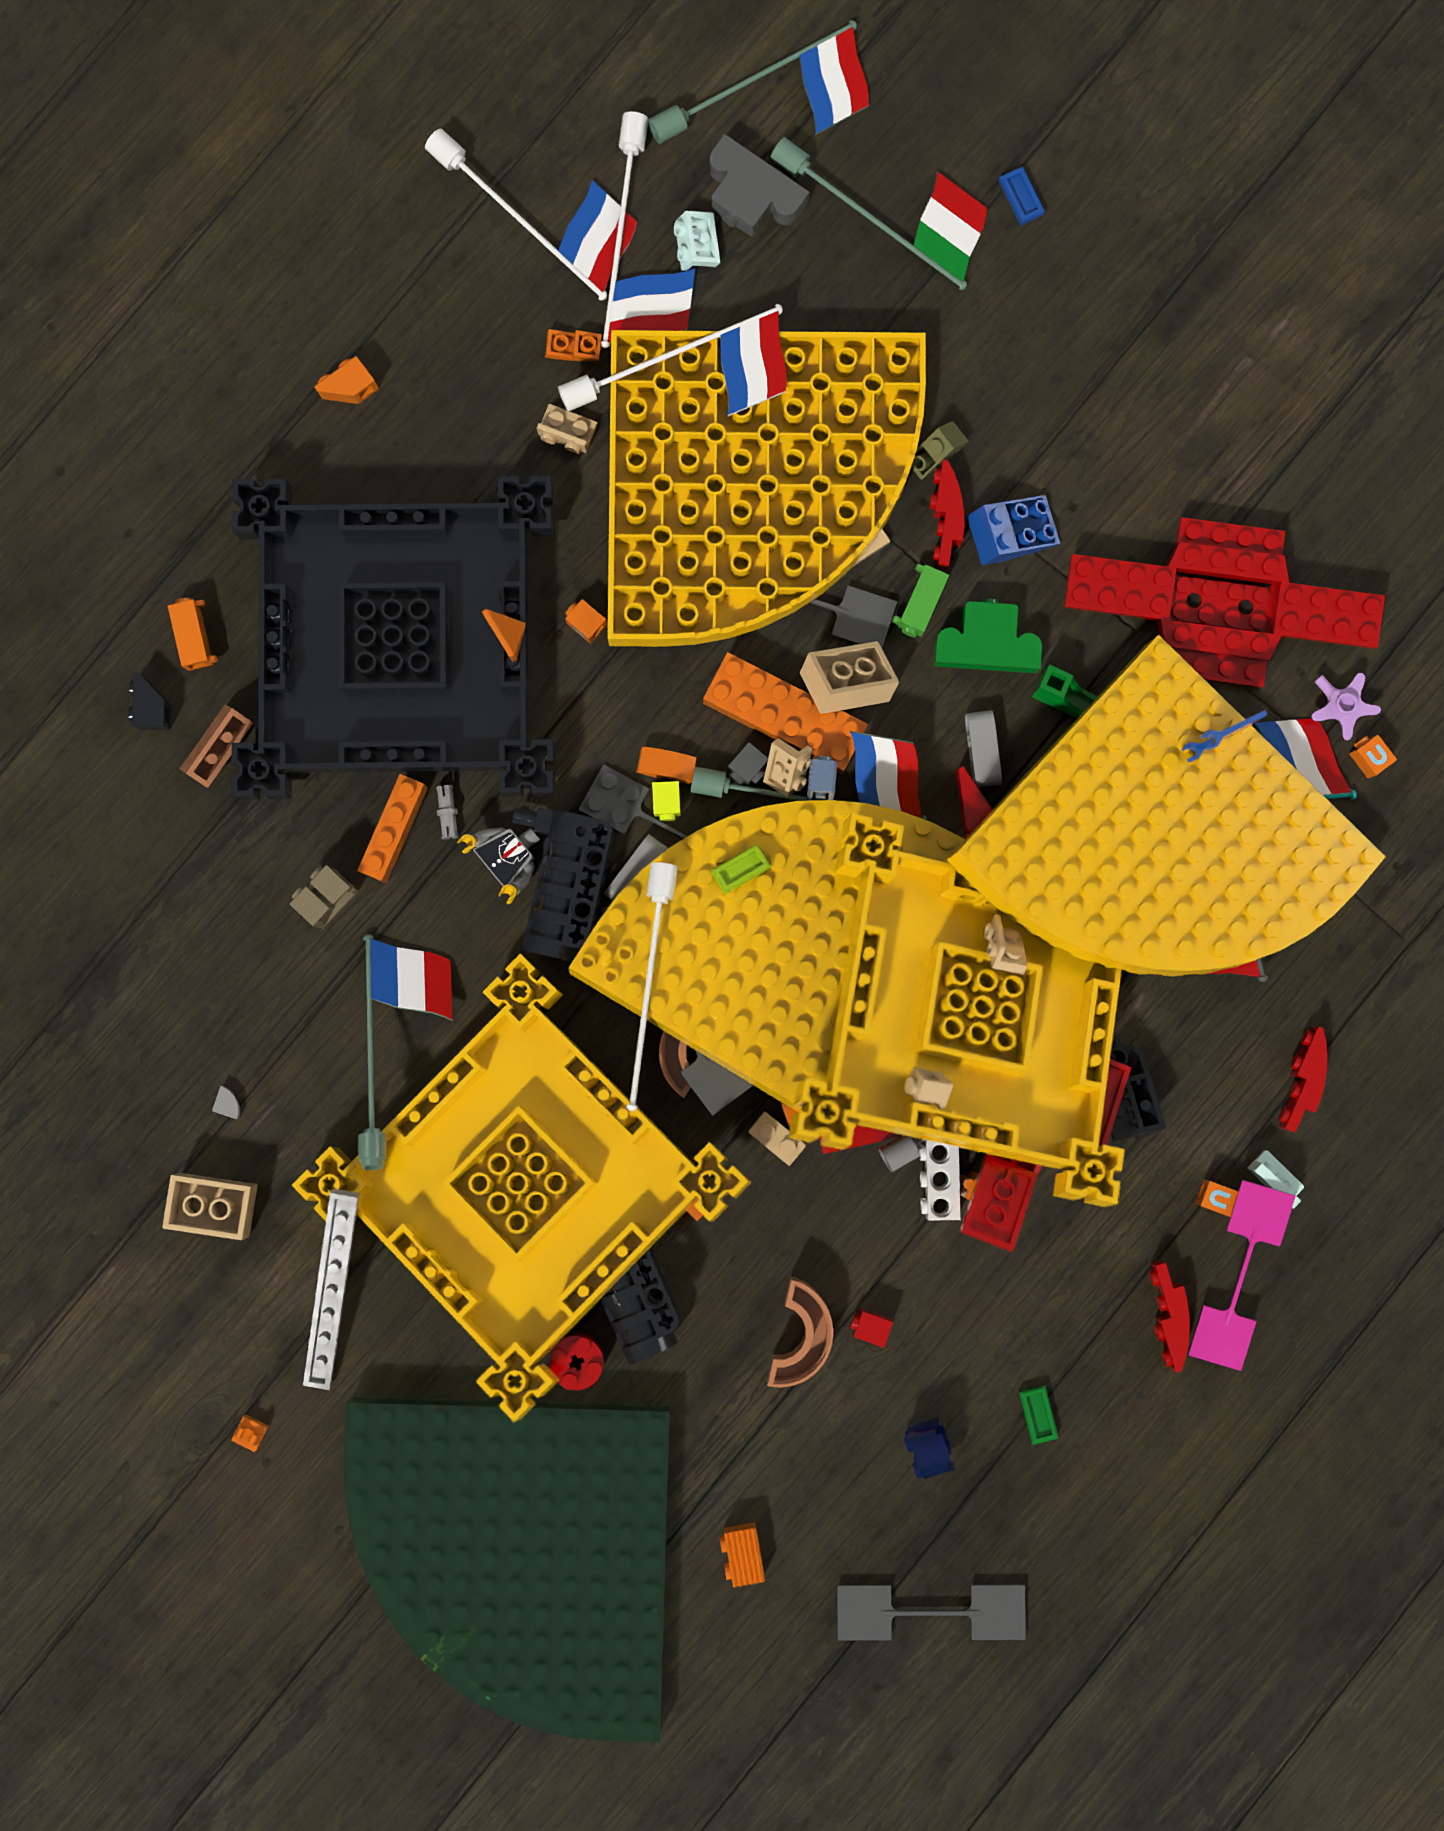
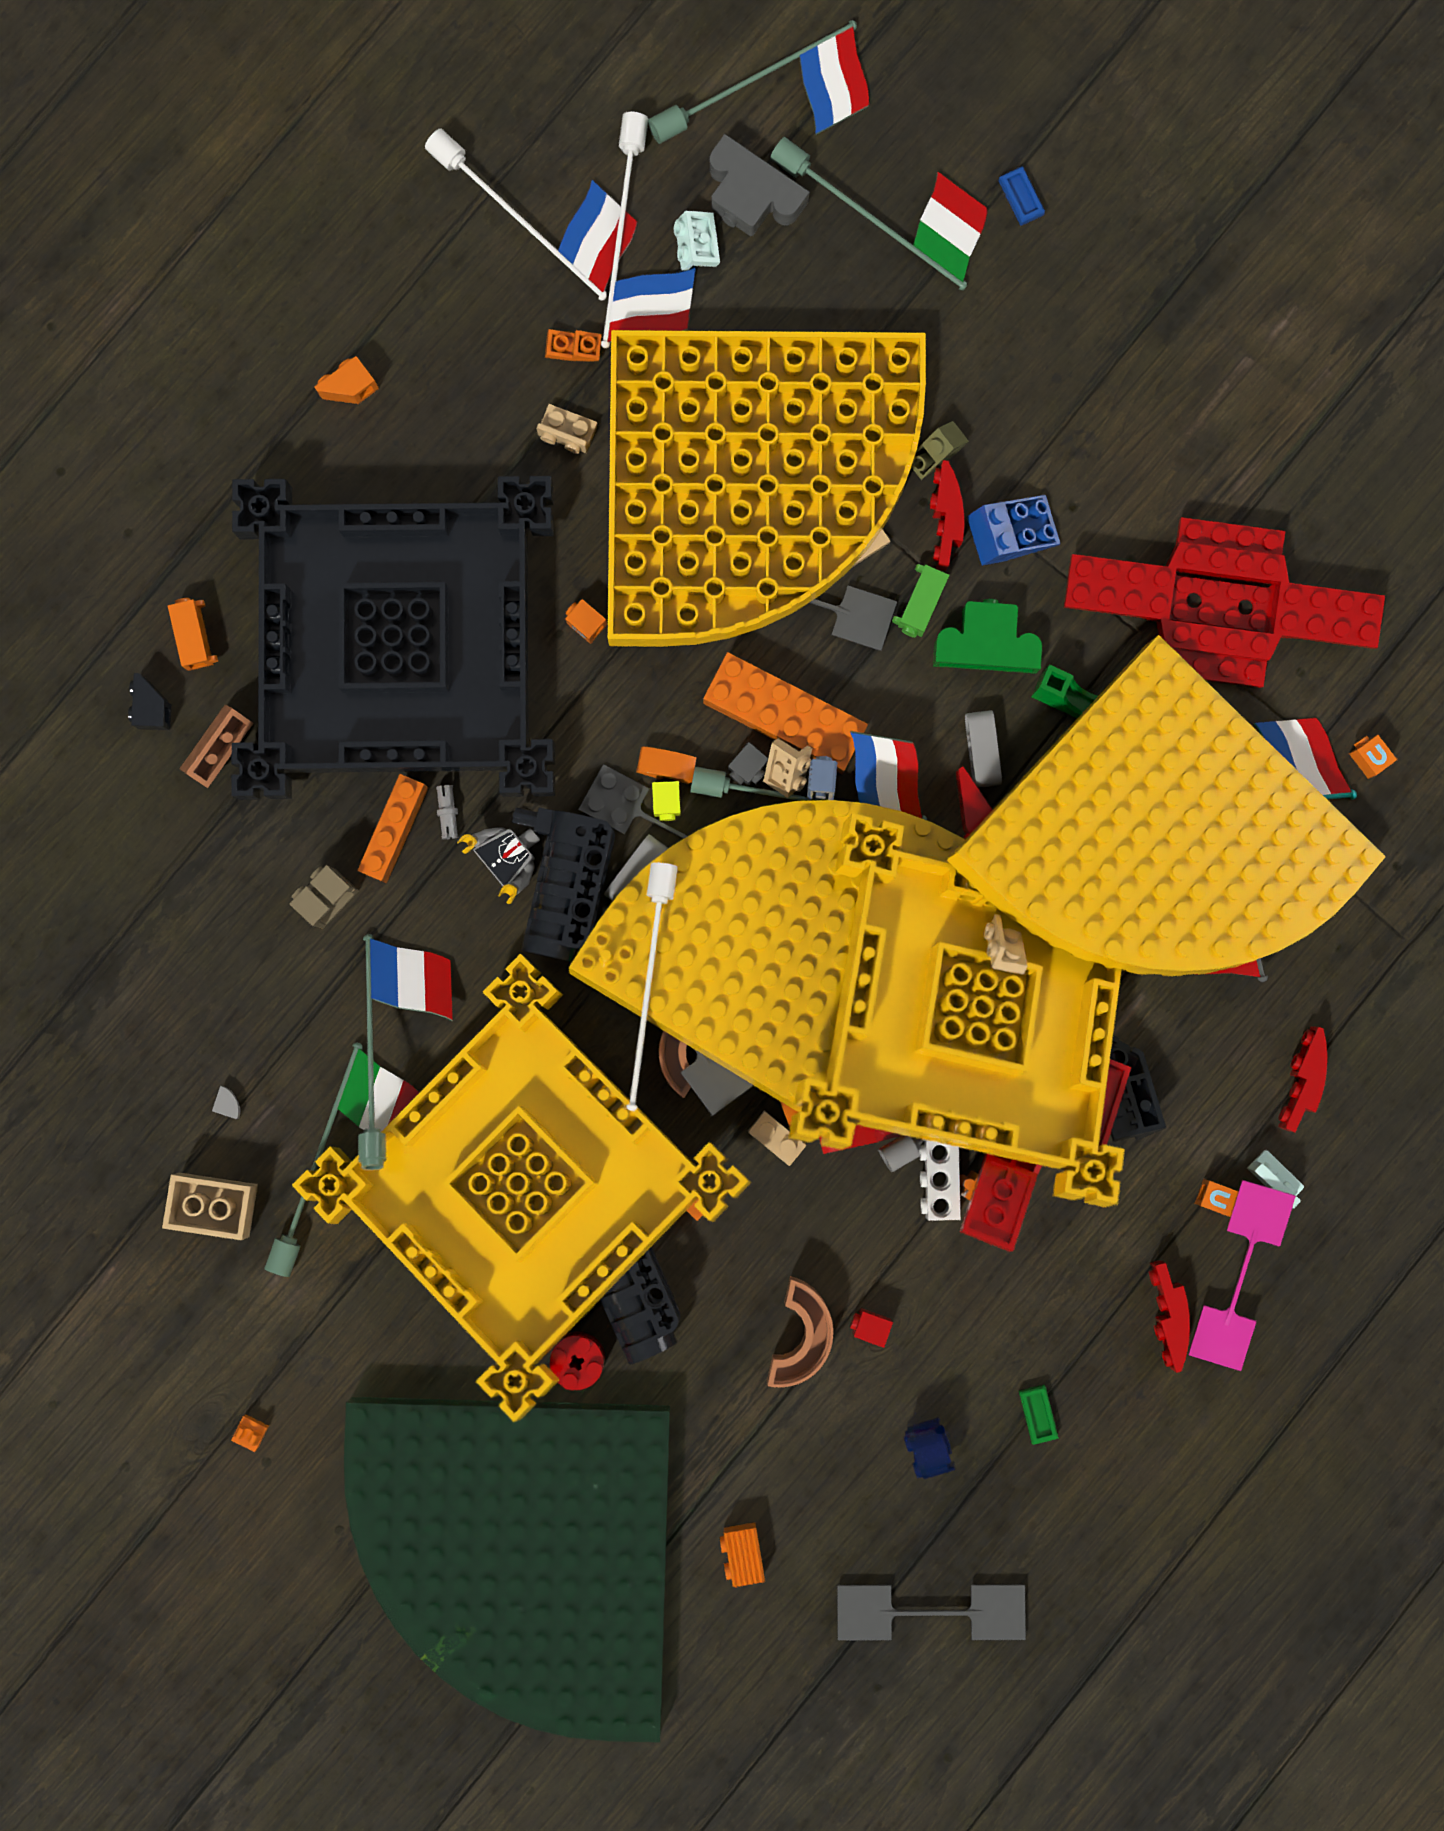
(331, 1288): plate -> none
(390, 1098): none -> flag
(507, 630): orange slope -> none
(740, 869): lime tile -> none
(749, 361): flag -> none
(849, 677): tan brick -> none
(929, 1087): tan brick -> none
(1217, 736): blue flag -> none
(1344, 704): lavender animal -> none

